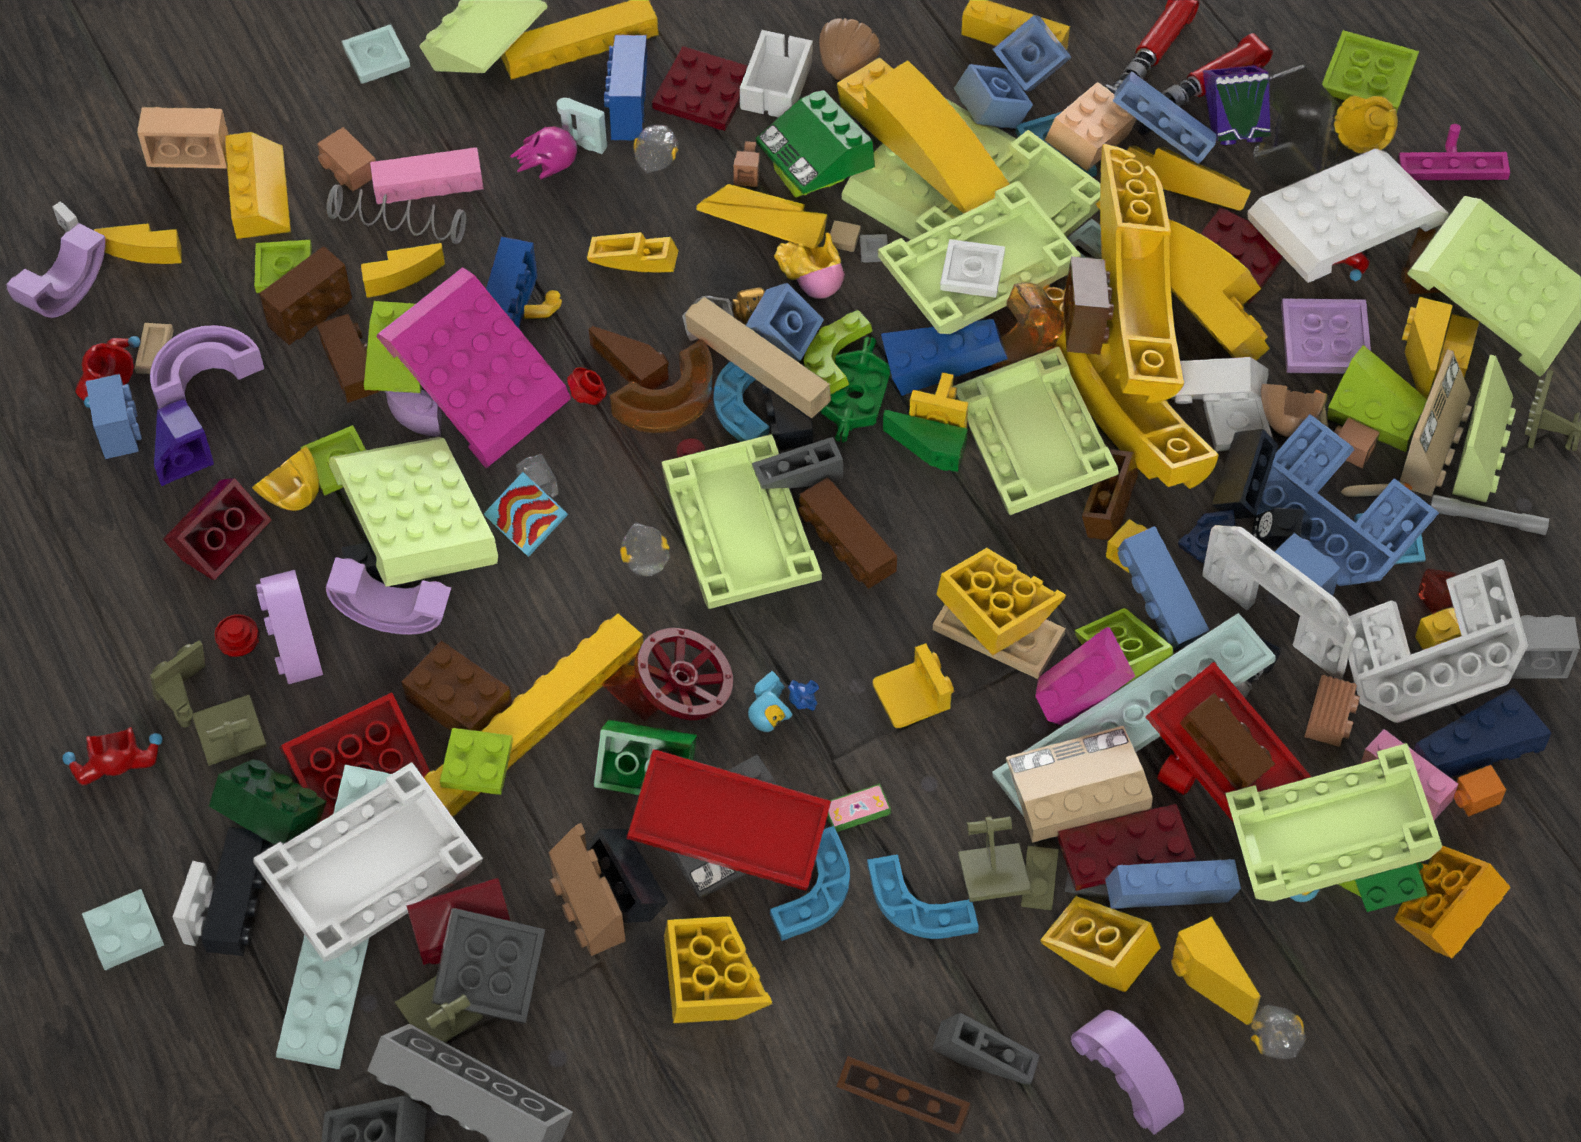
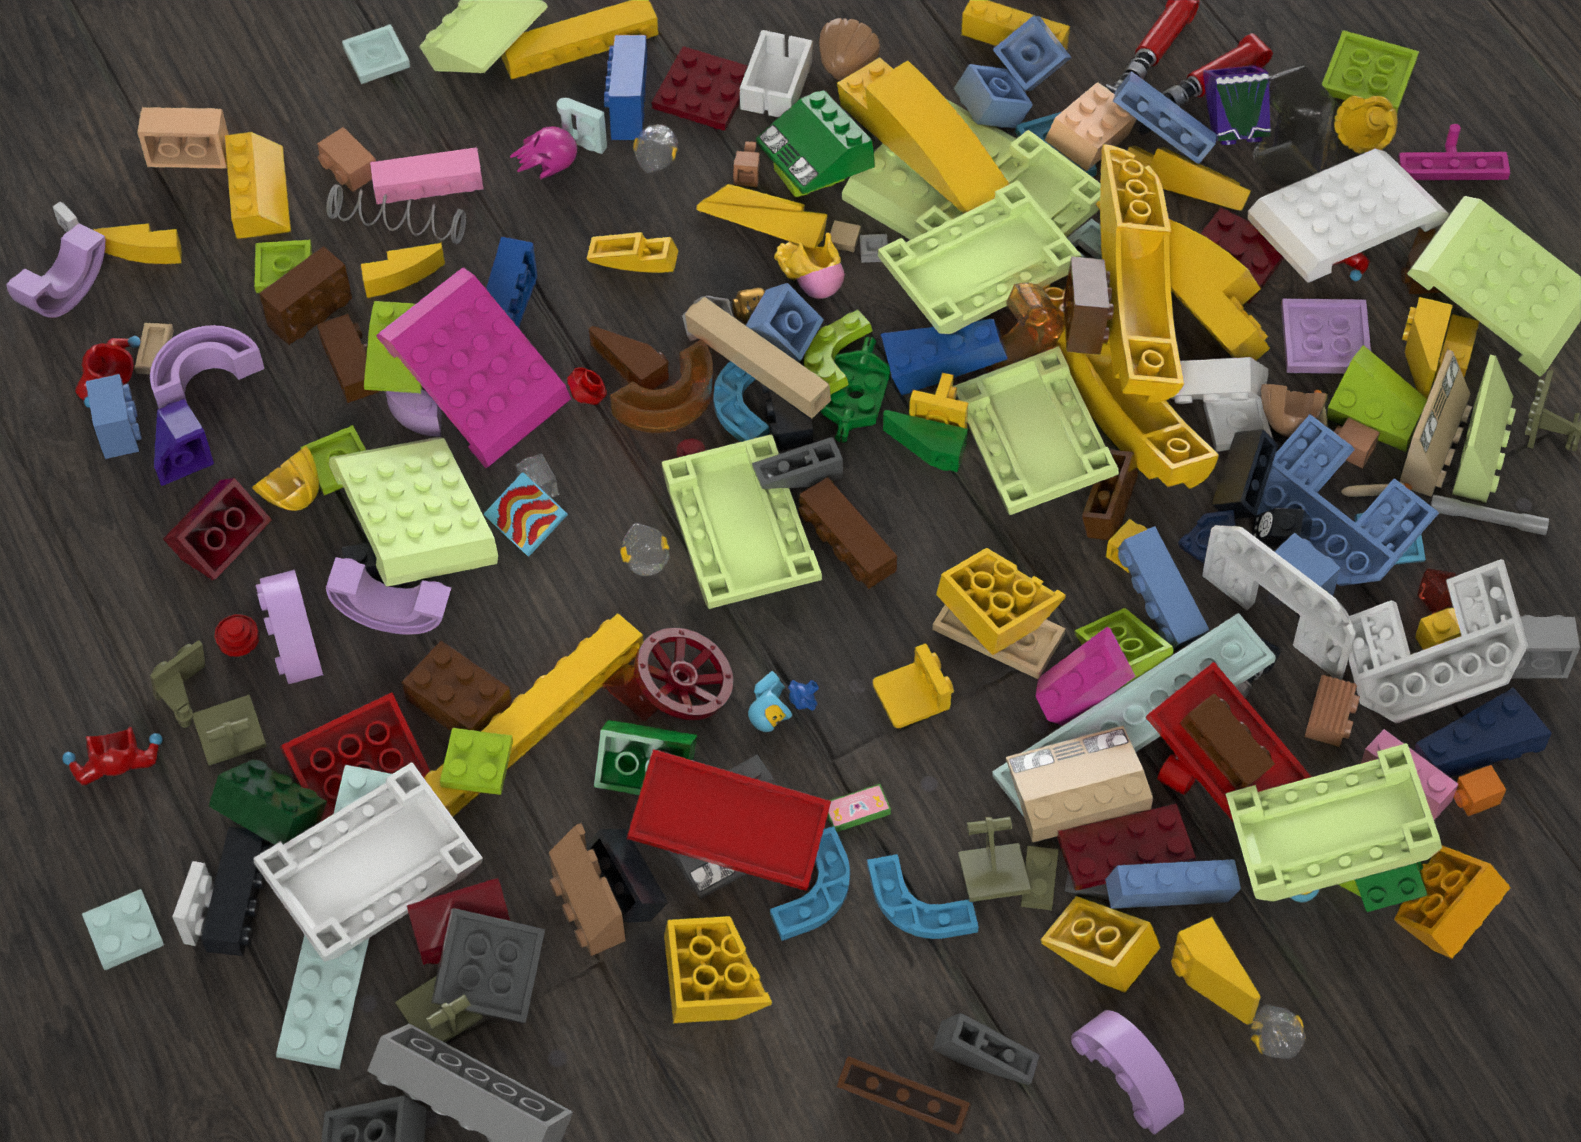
(545, 309): yellow arm -> none
(972, 268): white plate -> none

